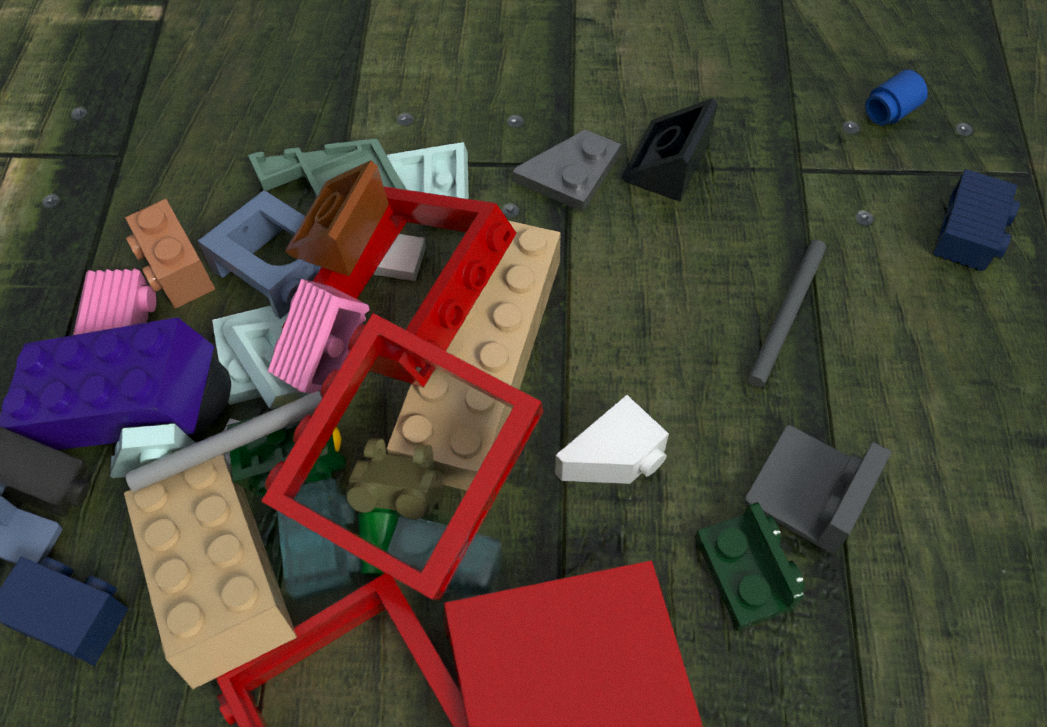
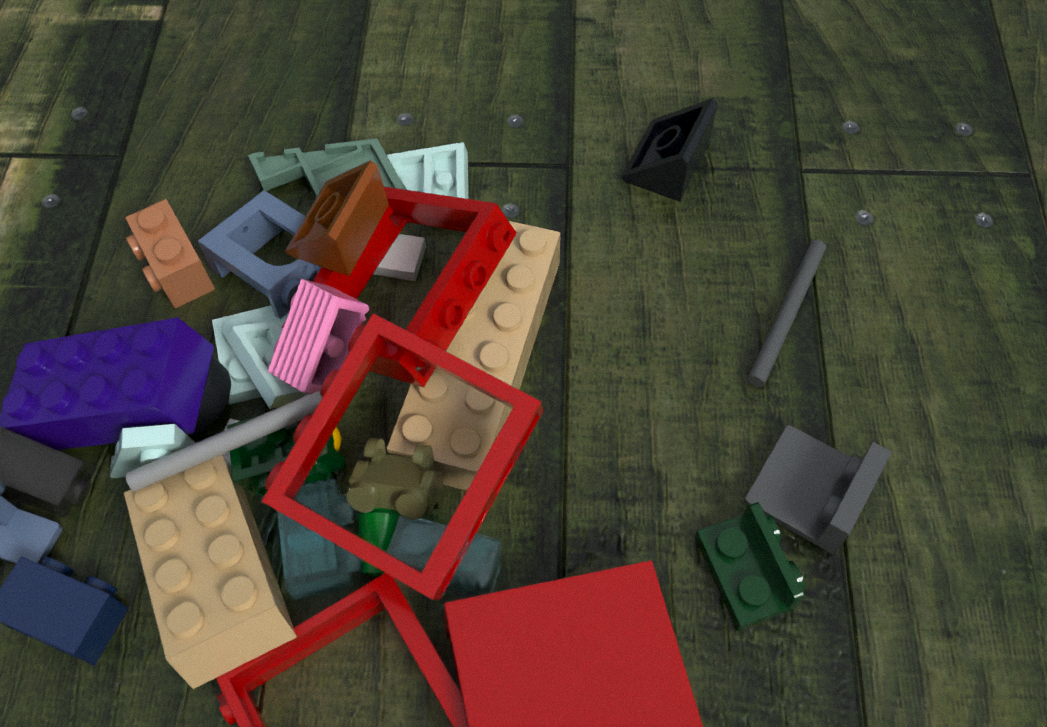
(114, 300): bright pink brick -> none
(570, 169): flat silver wing -> none
(614, 447): white slope -> none
(896, 97): blue brick -> none
(977, 220): dark blue brick -> none

